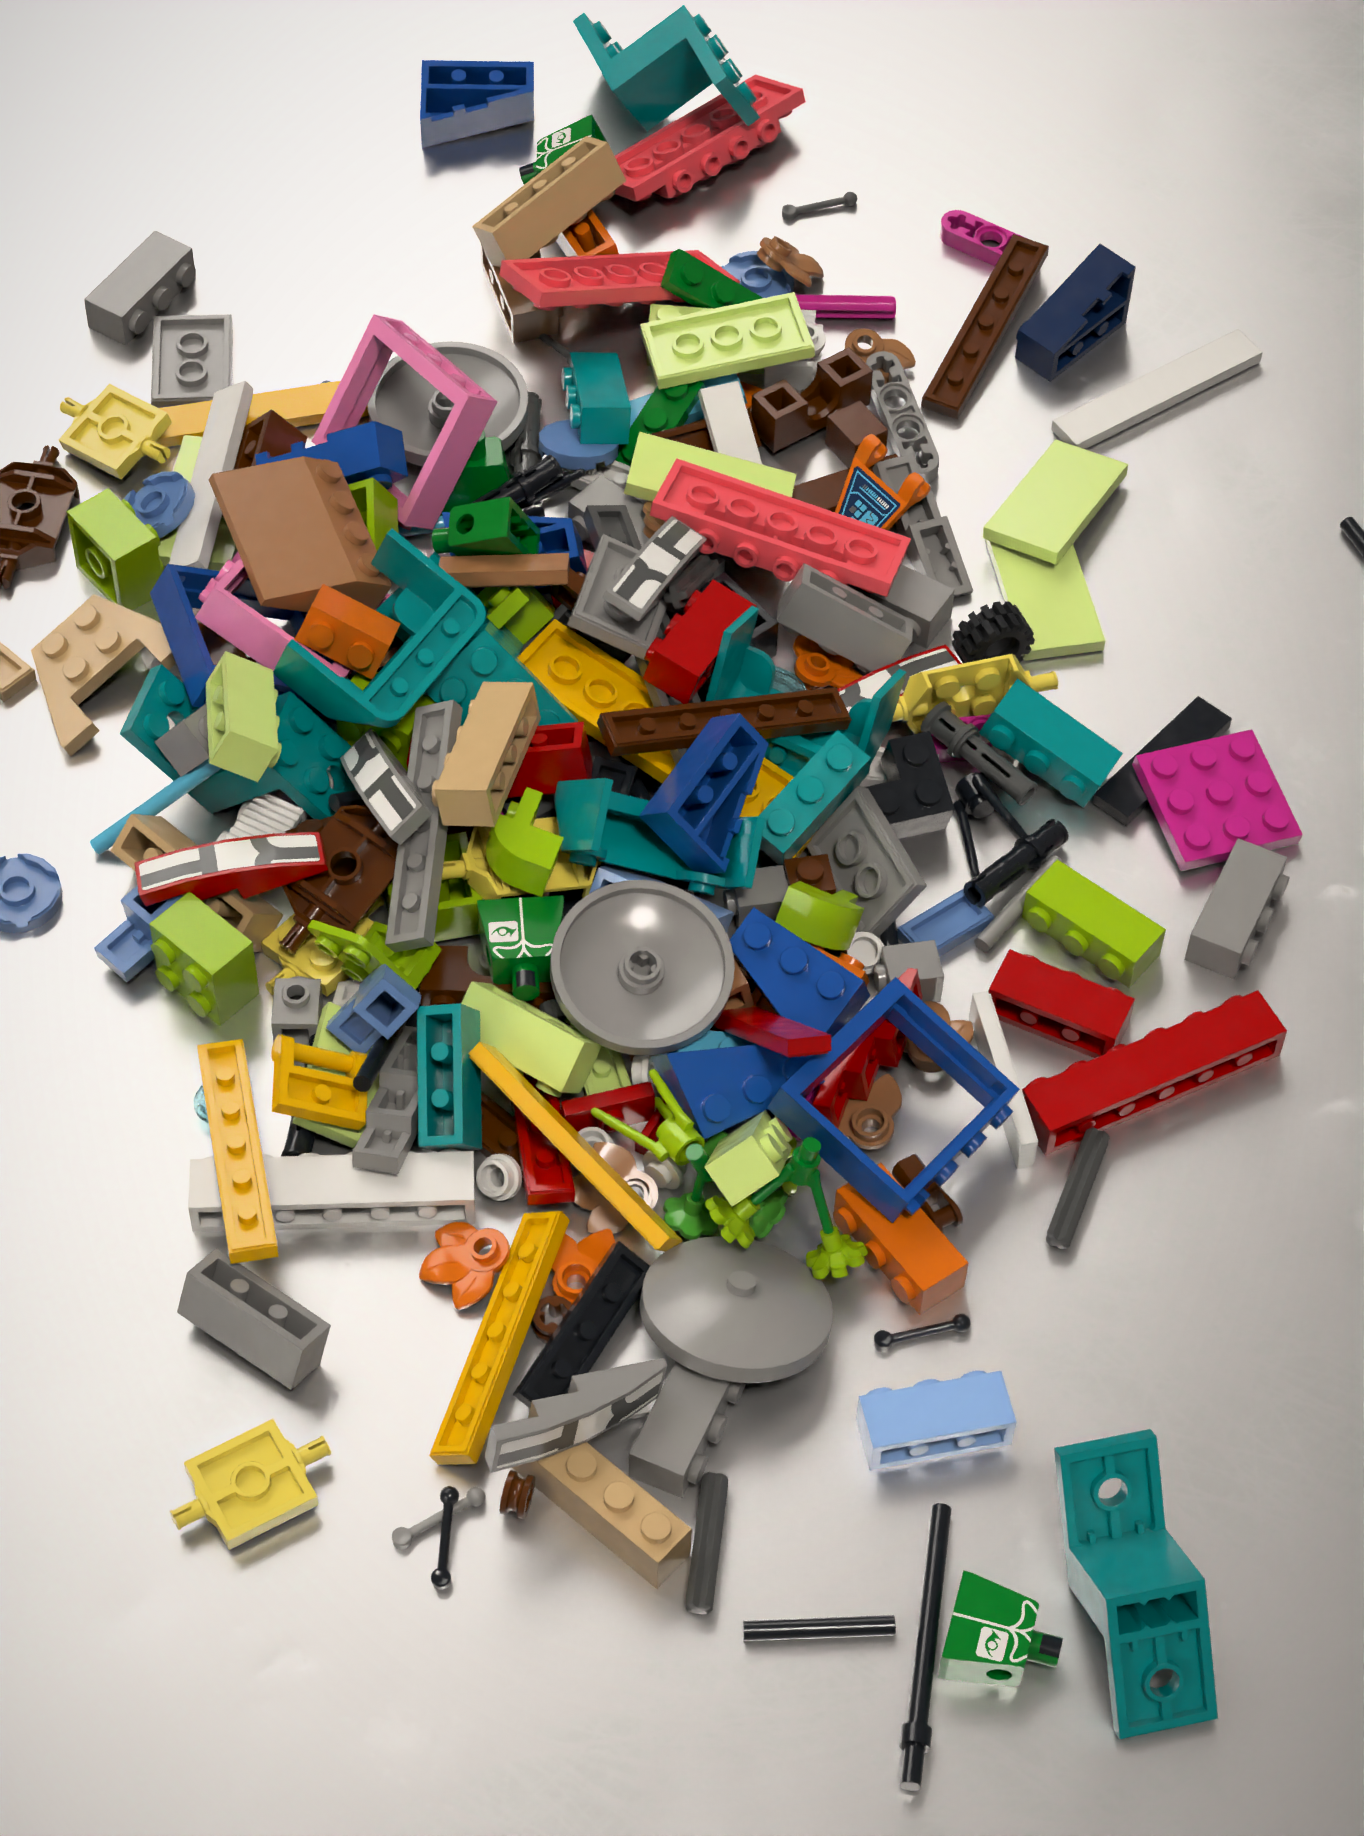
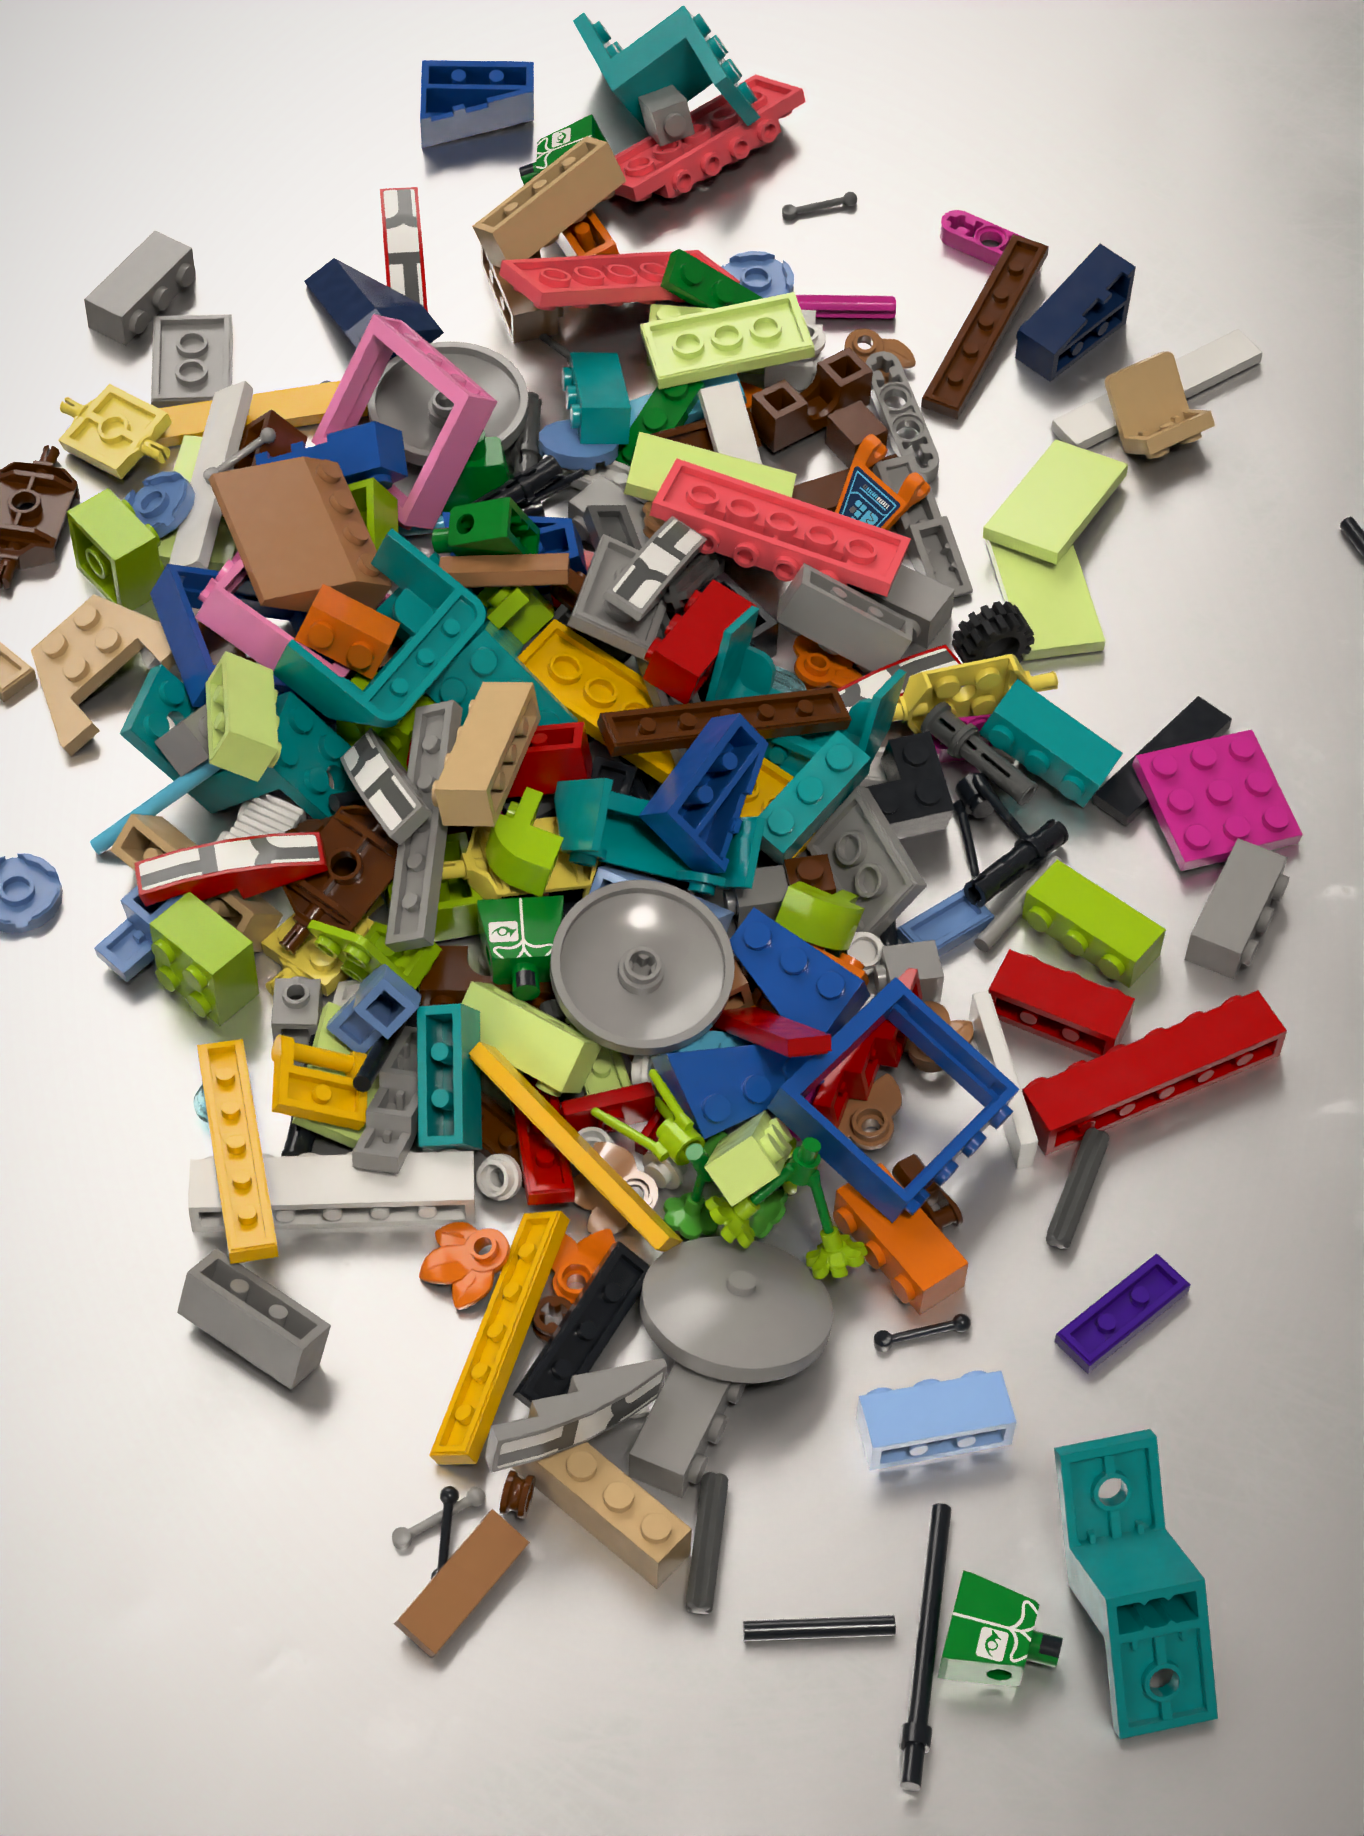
(251, 1483): light yellow plate -> none
(267, 435): none -> light grey hinge
(355, 297): none -> dark blue wedge
(403, 242): none -> slope
(461, 1583): none -> medium nougat tile
(666, 115): none -> light grey brick
(782, 255): medium nougat plate -> none
(1122, 1313): none -> dark purple tile
(1153, 407): none -> tan bracket

